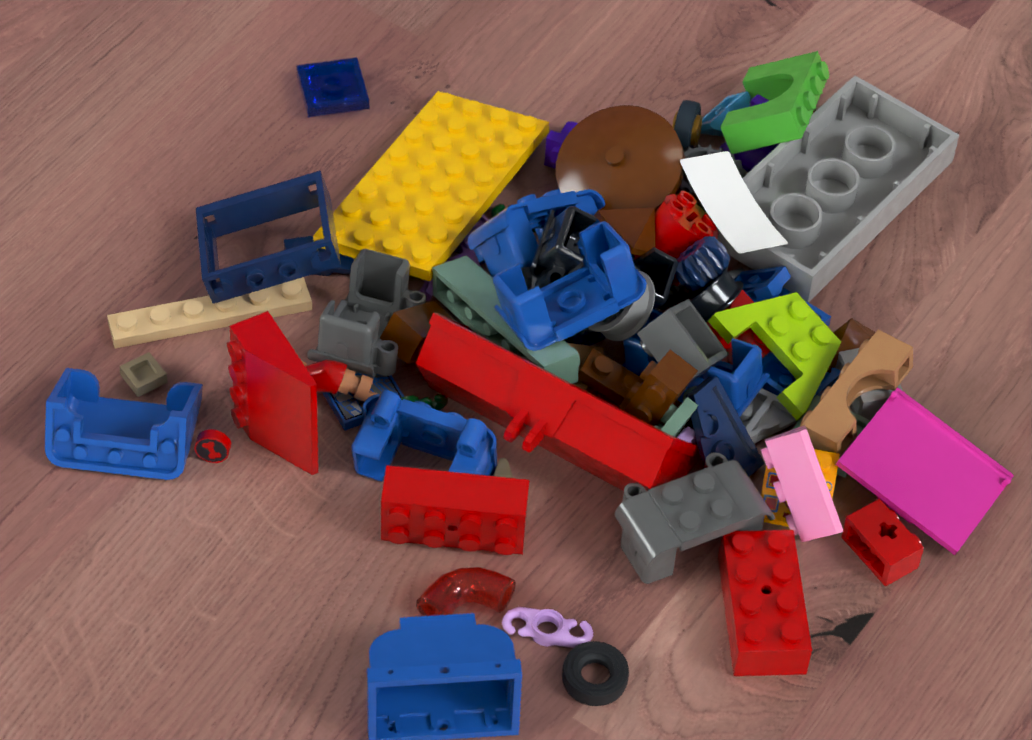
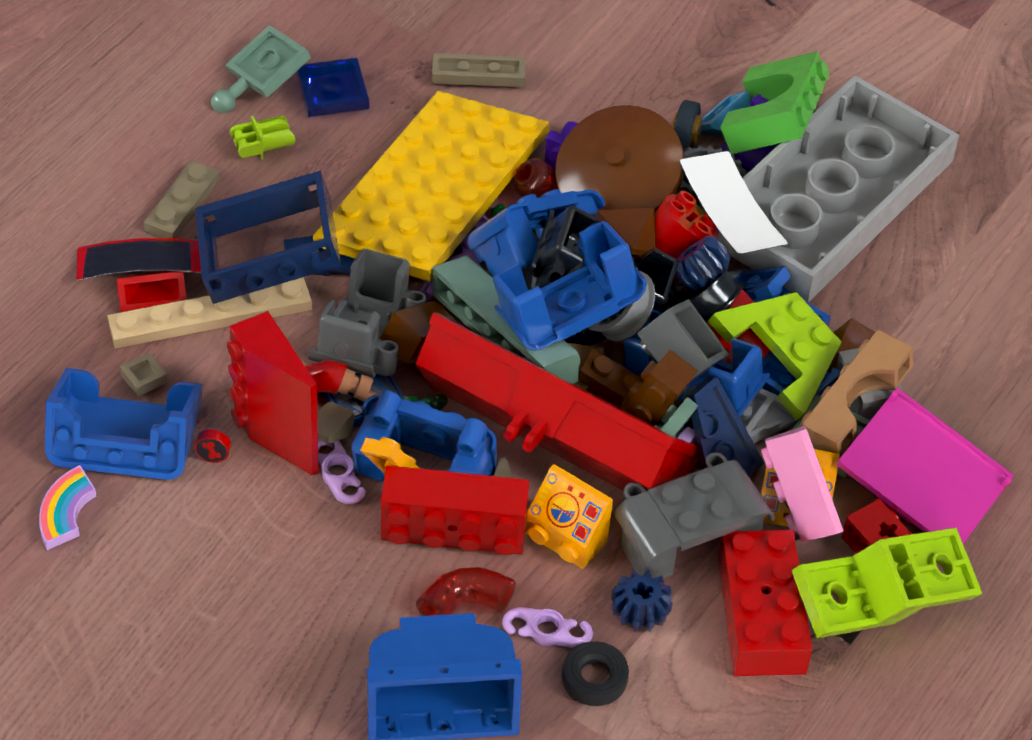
(62, 506): none -> tile
(138, 255): none -> black sticker
(150, 290): none -> red slope
(181, 200): none -> dark tan plate
(262, 66): none -> sand green plate
(262, 136): none -> lime arm
(334, 422): none -> dark tan slope
(339, 482): none -> lavender piece
(386, 453): none -> light orange plate
(478, 70): none -> dark tan plate
(535, 178): none -> clear red head
(569, 517): none -> light orange slope
(641, 600): none -> dark blue gear
(886, 582): none -> lime bracket

